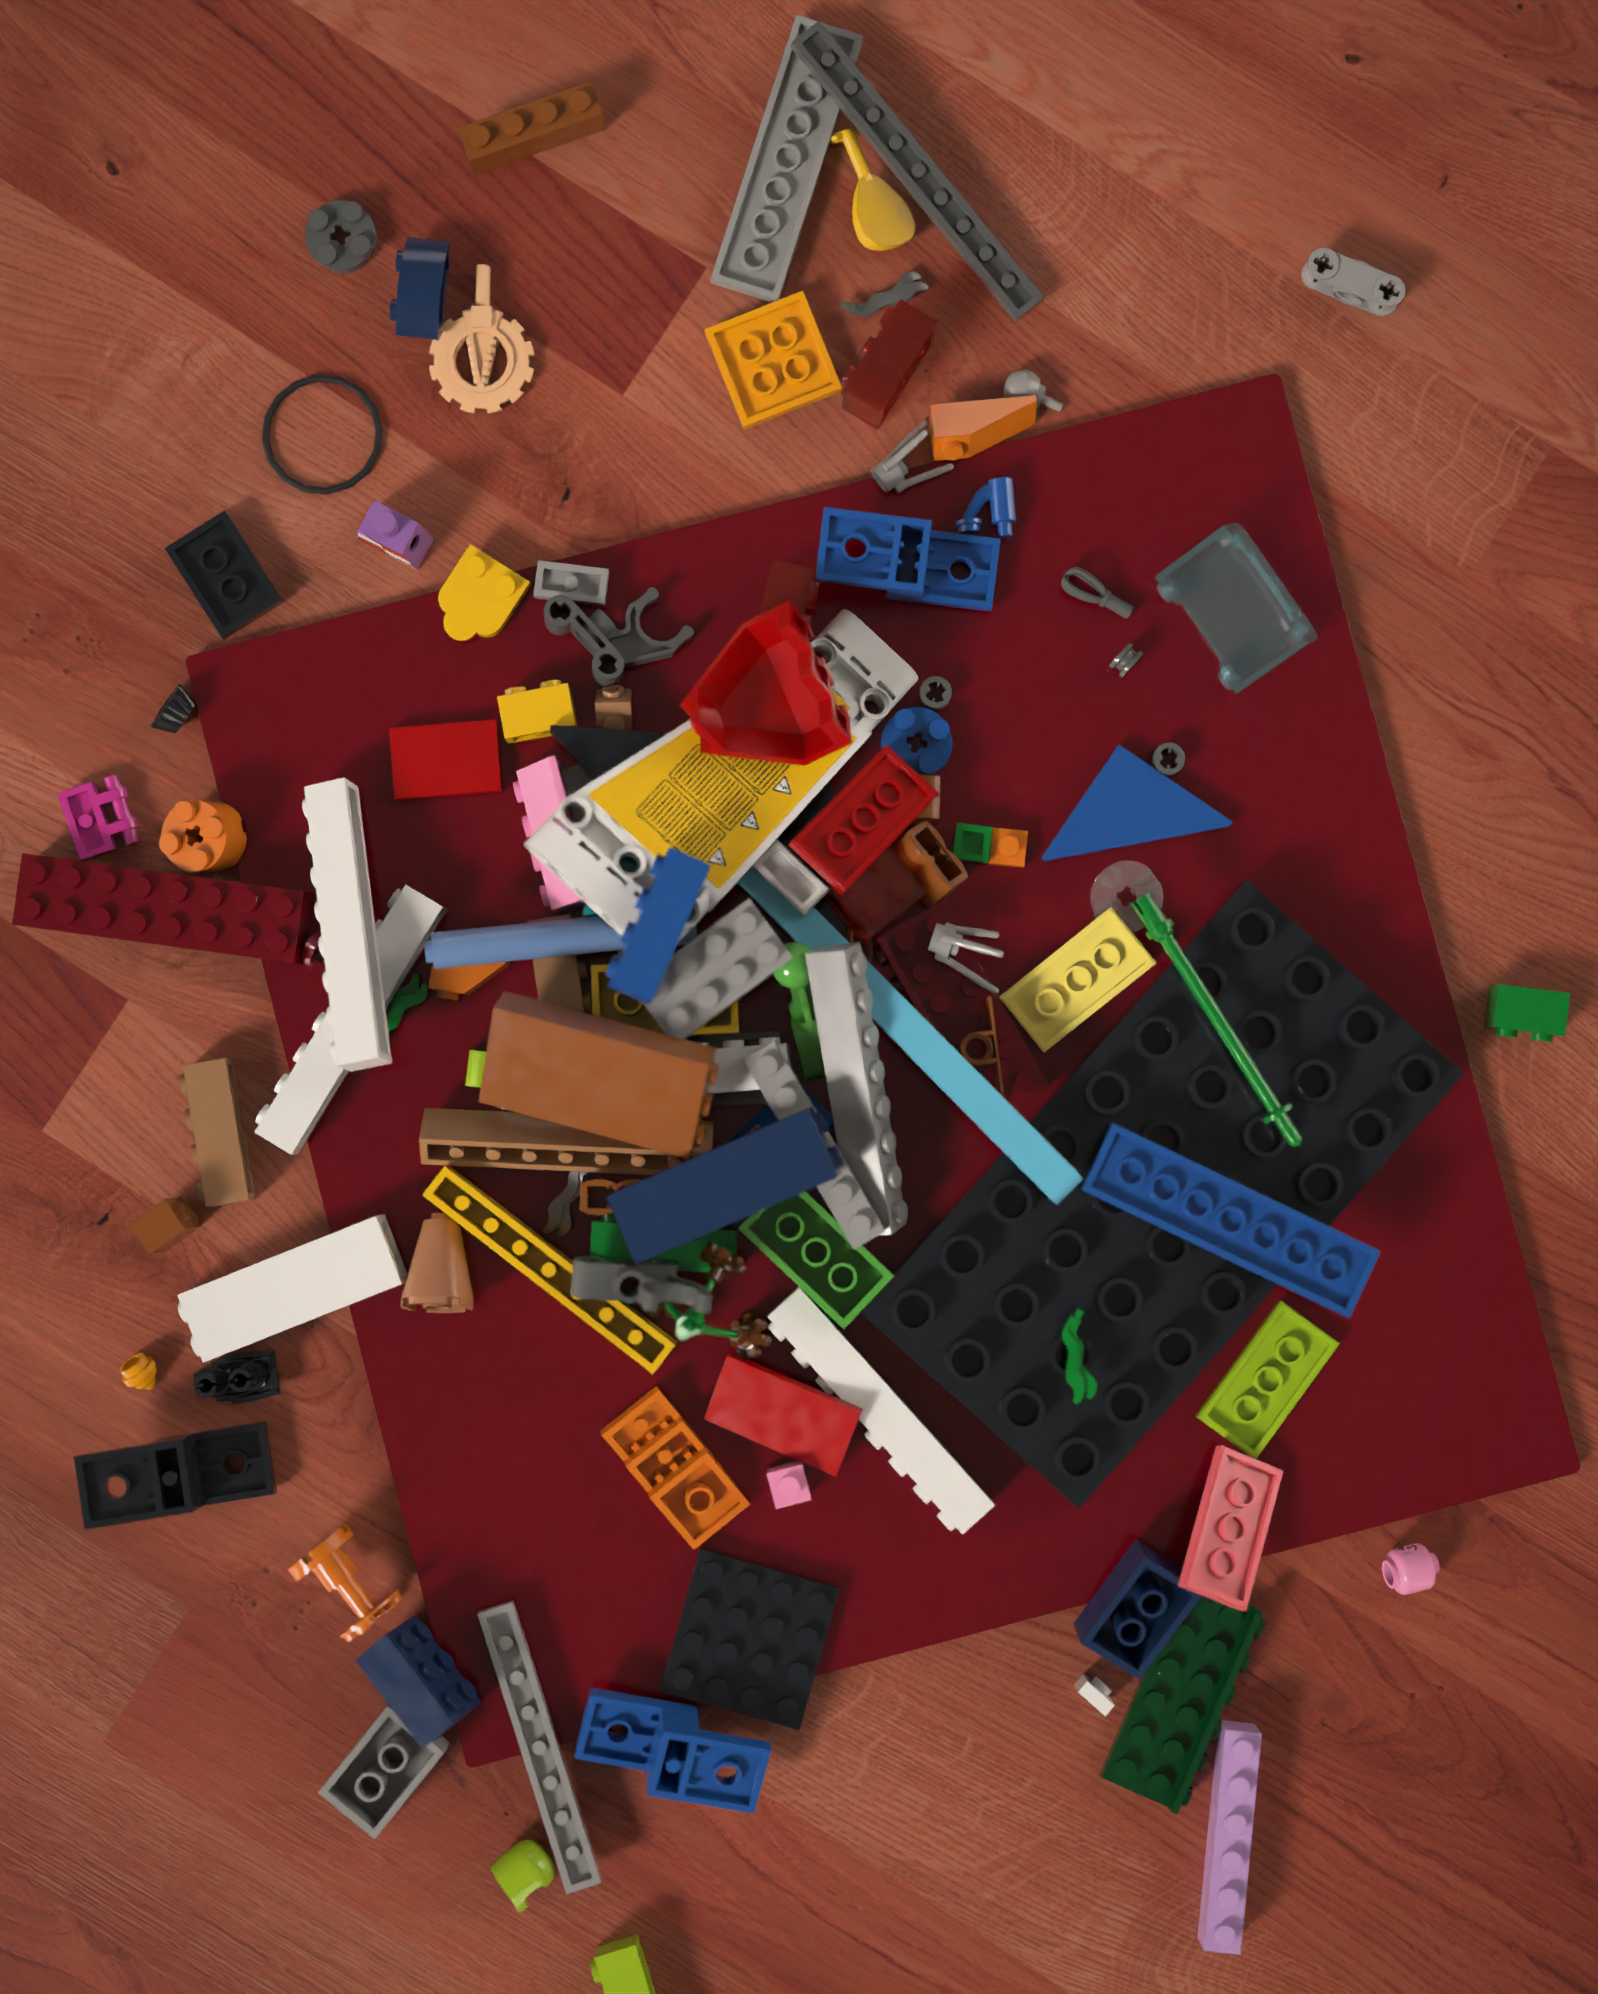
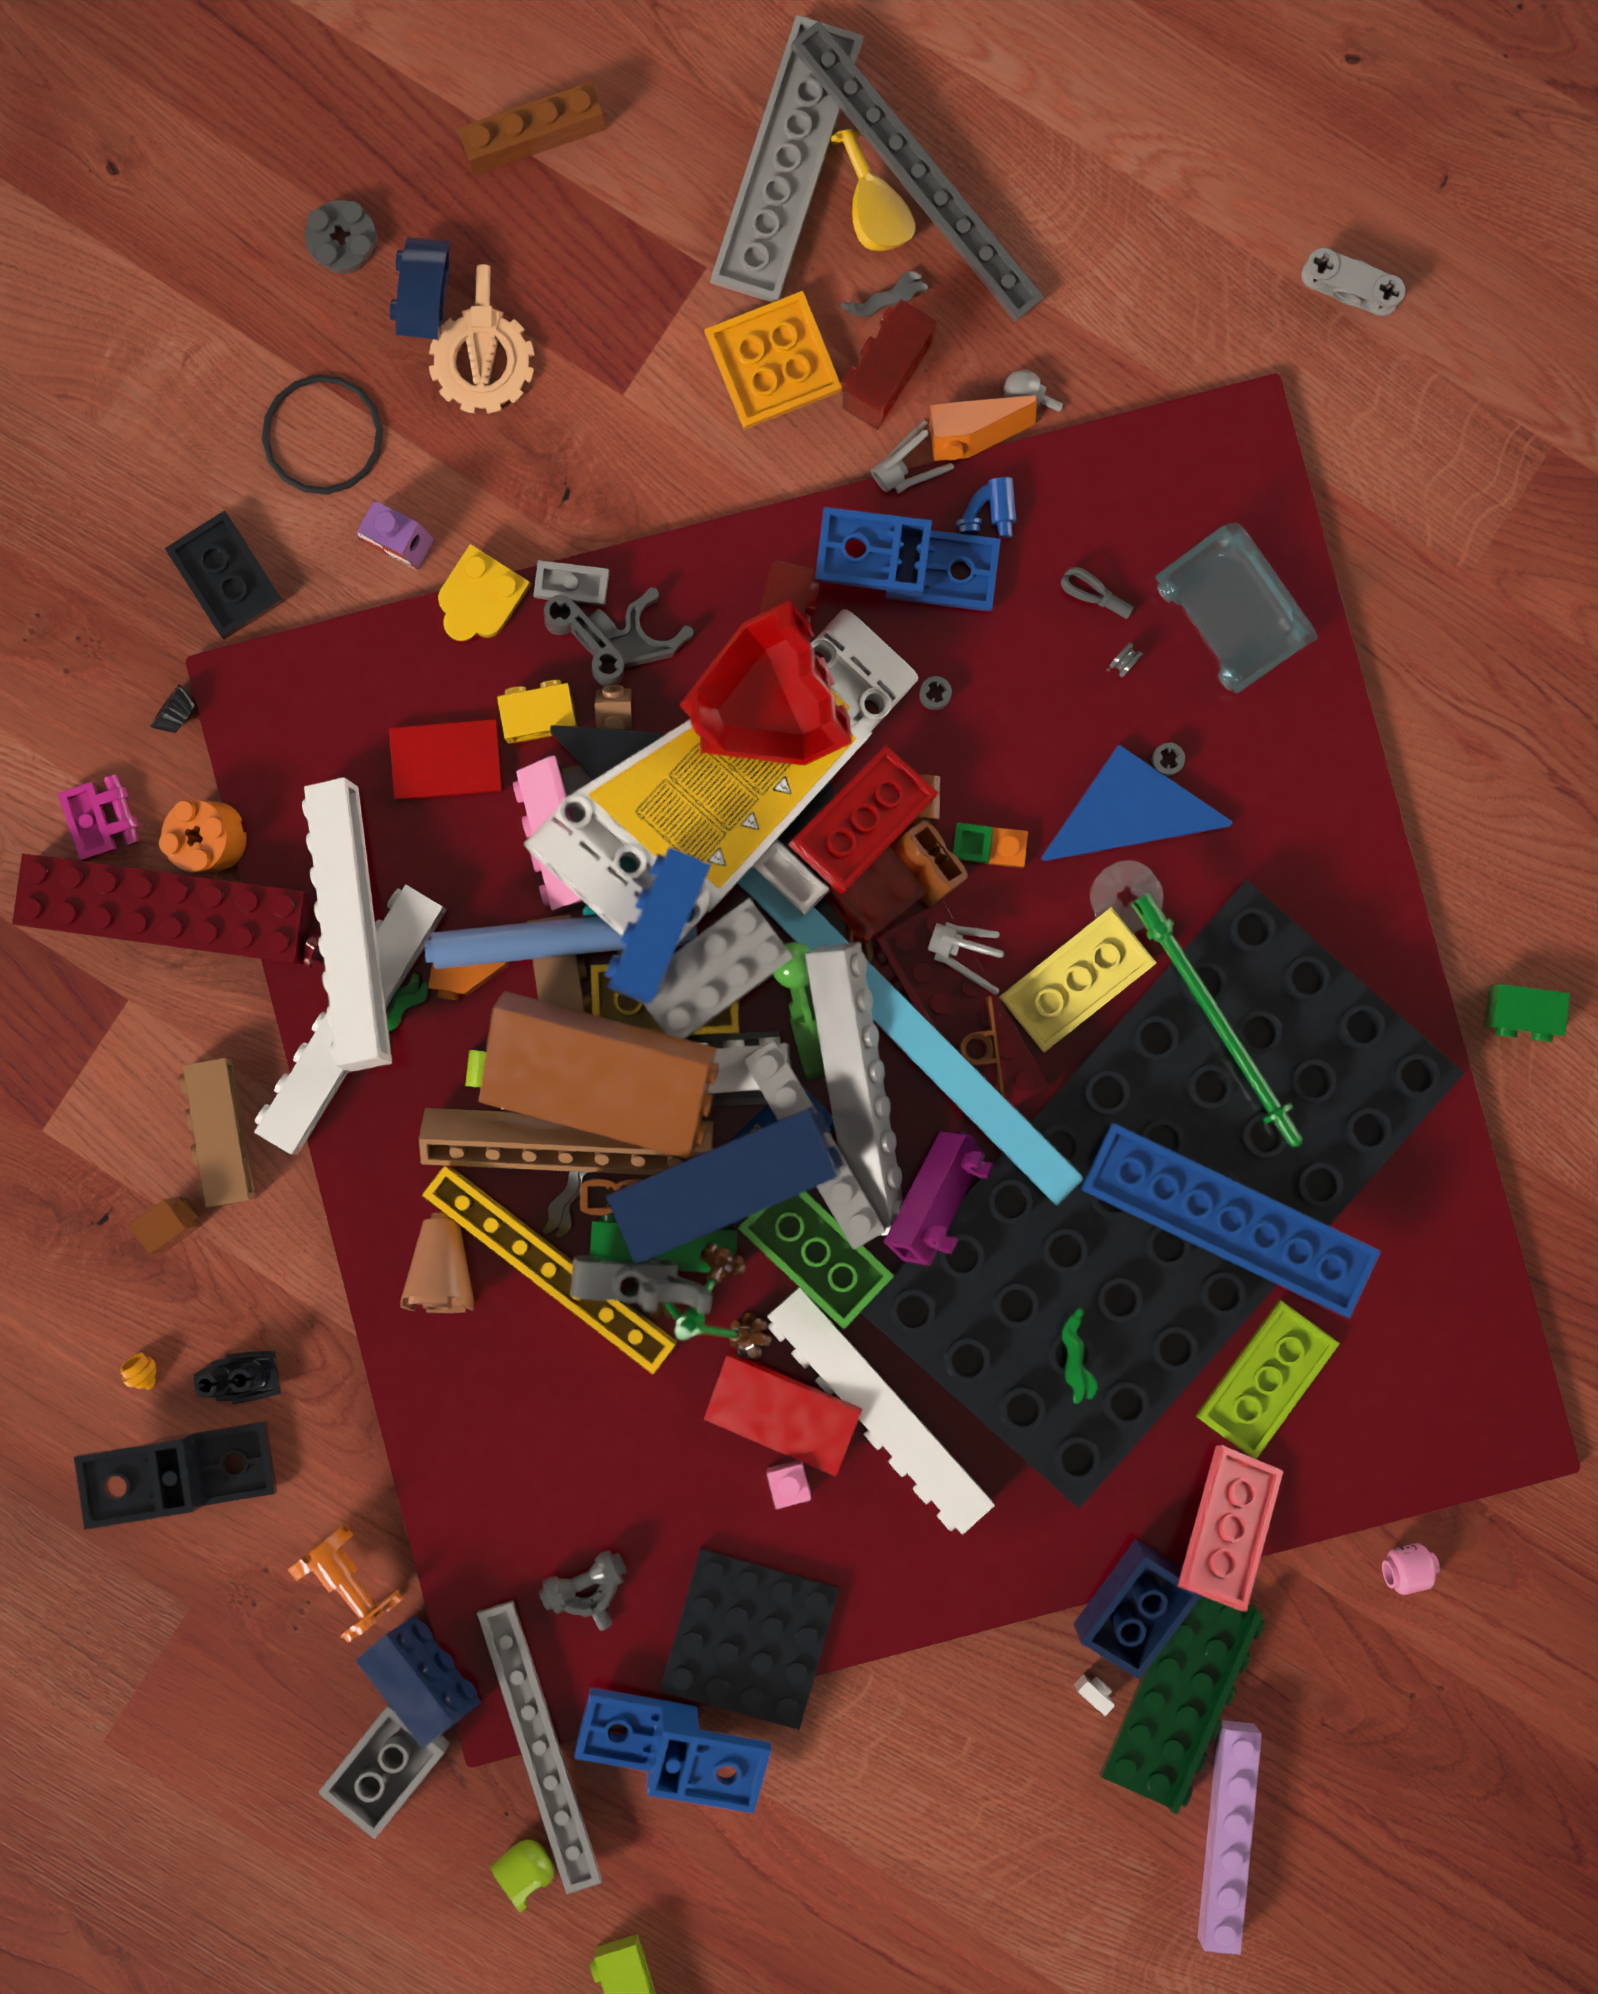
(292, 1288): white brick -> none
(561, 1592): none -> dark grey piece
(675, 1467): orange slope -> none
(934, 732): blue plate -> none
(935, 1198): none -> magenta brick

